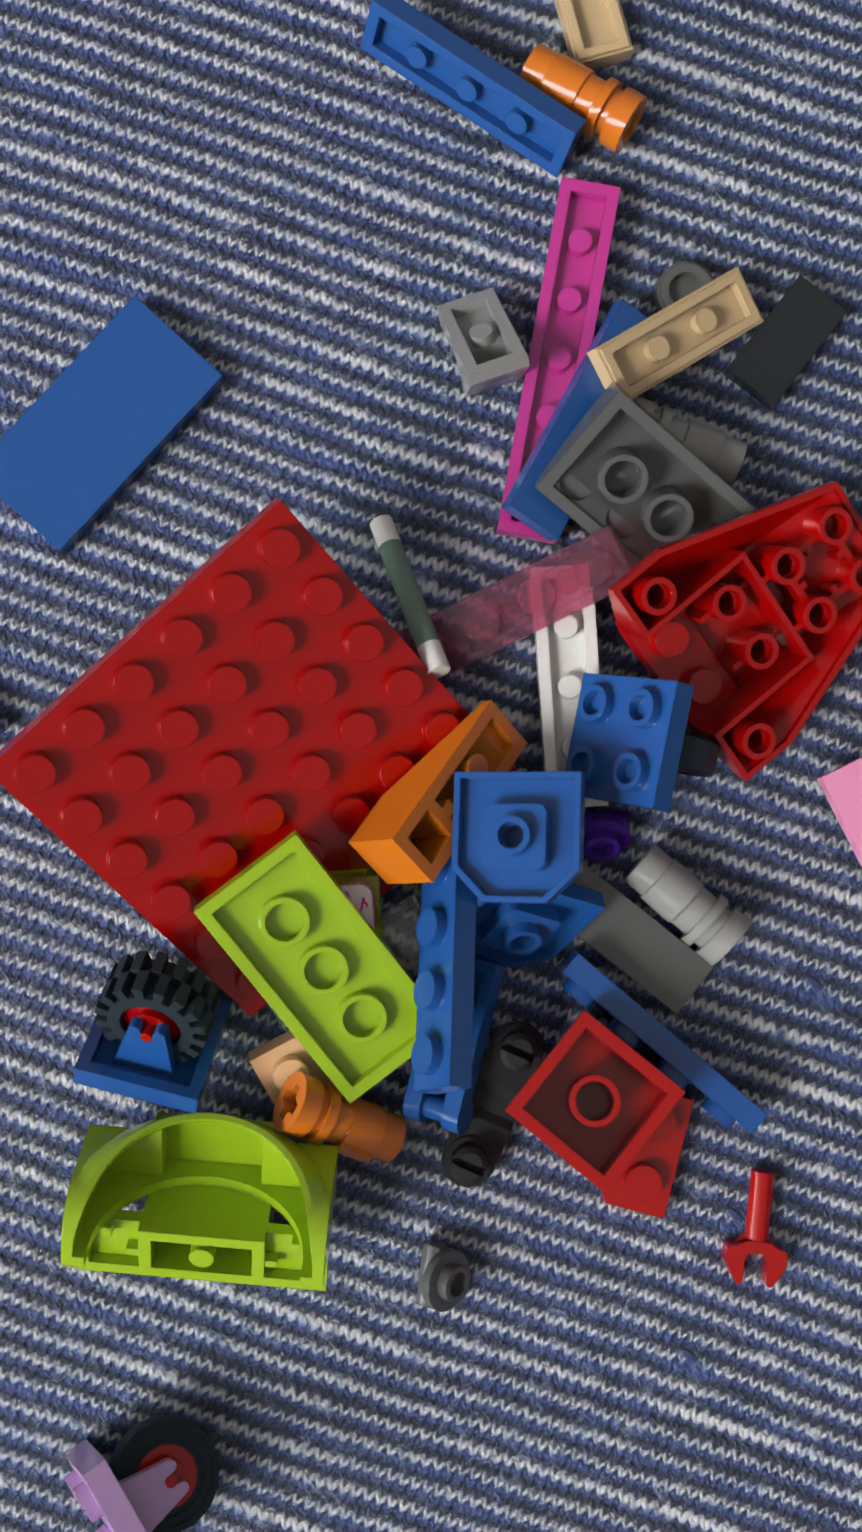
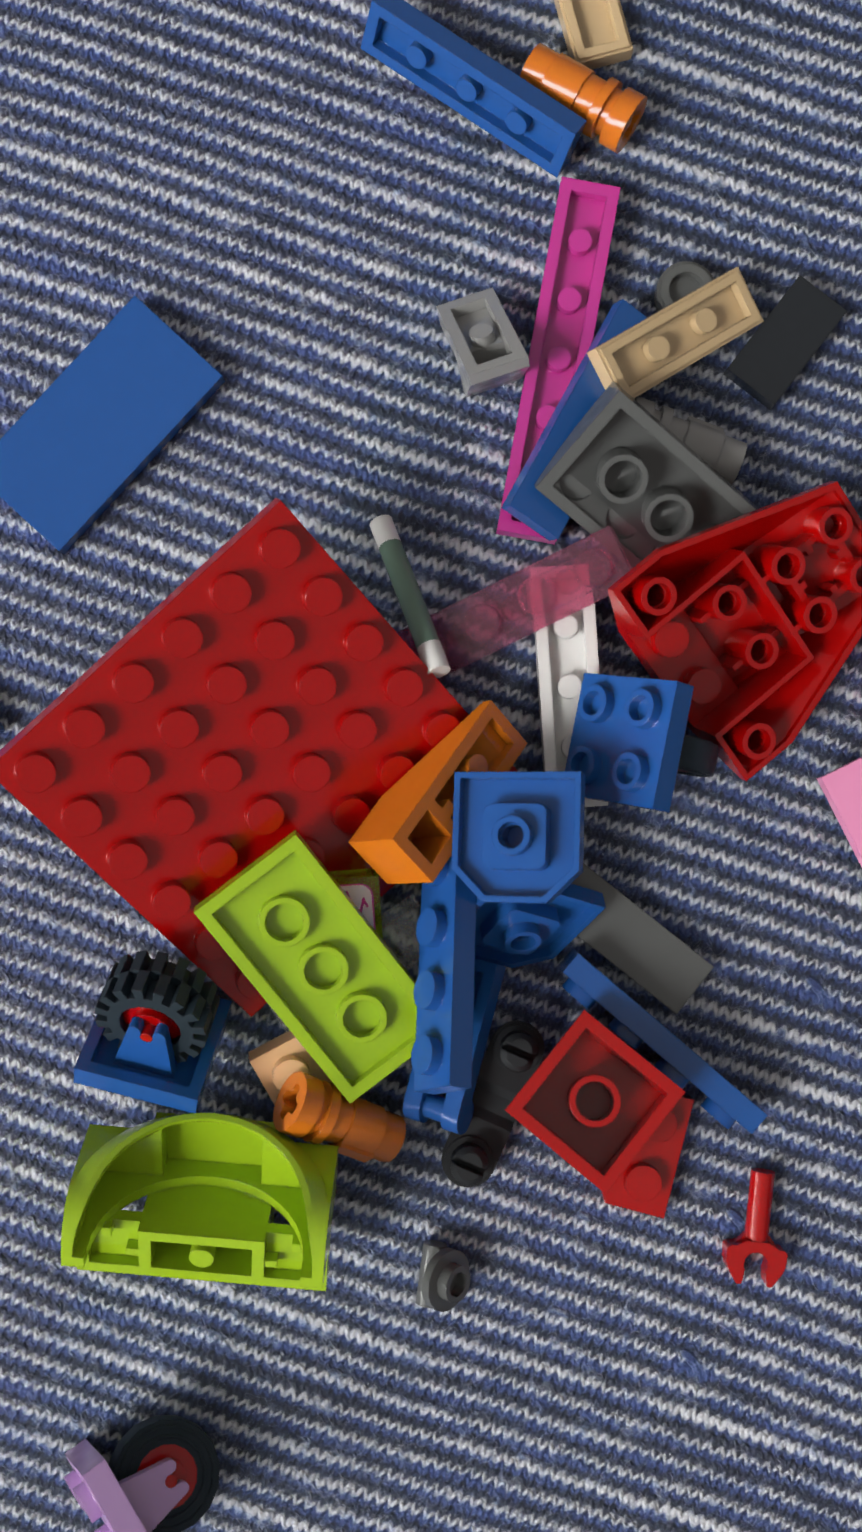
(606, 834): dark purple plate -> none
(687, 904): light grey axle -> none

